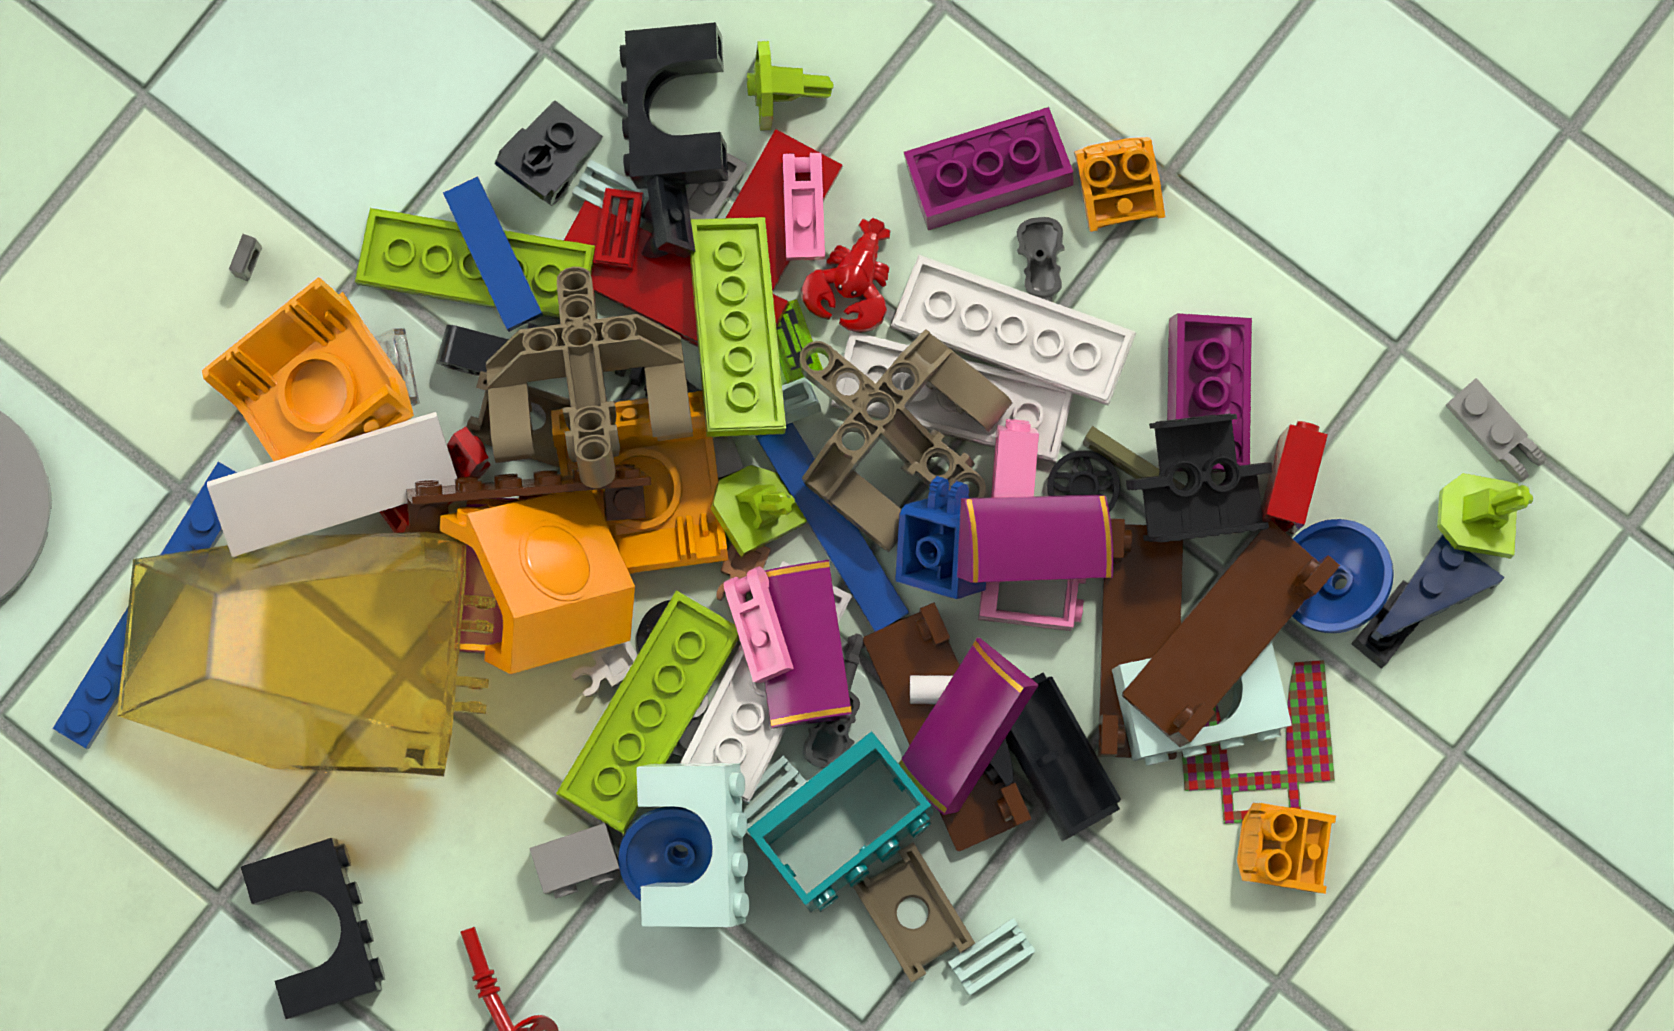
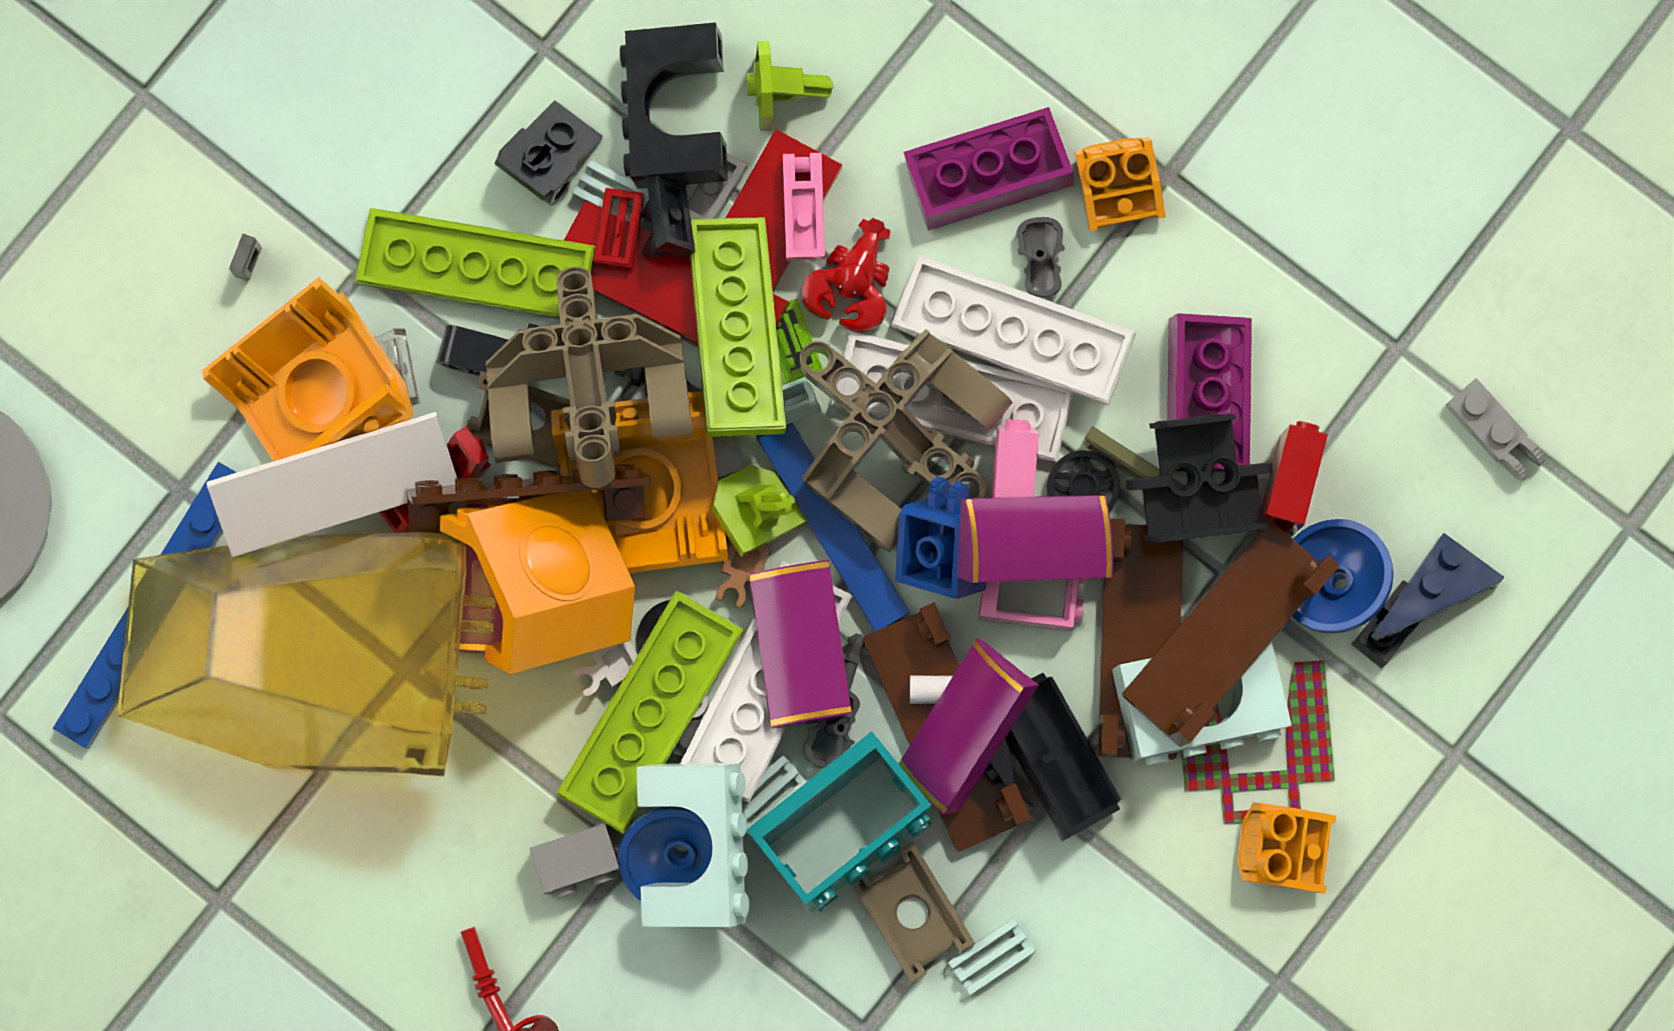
(351, 968): black arch -> none
(493, 254): blue tile -> none
(758, 626): bright pink plate -> none
(1481, 514): lime piece -> none

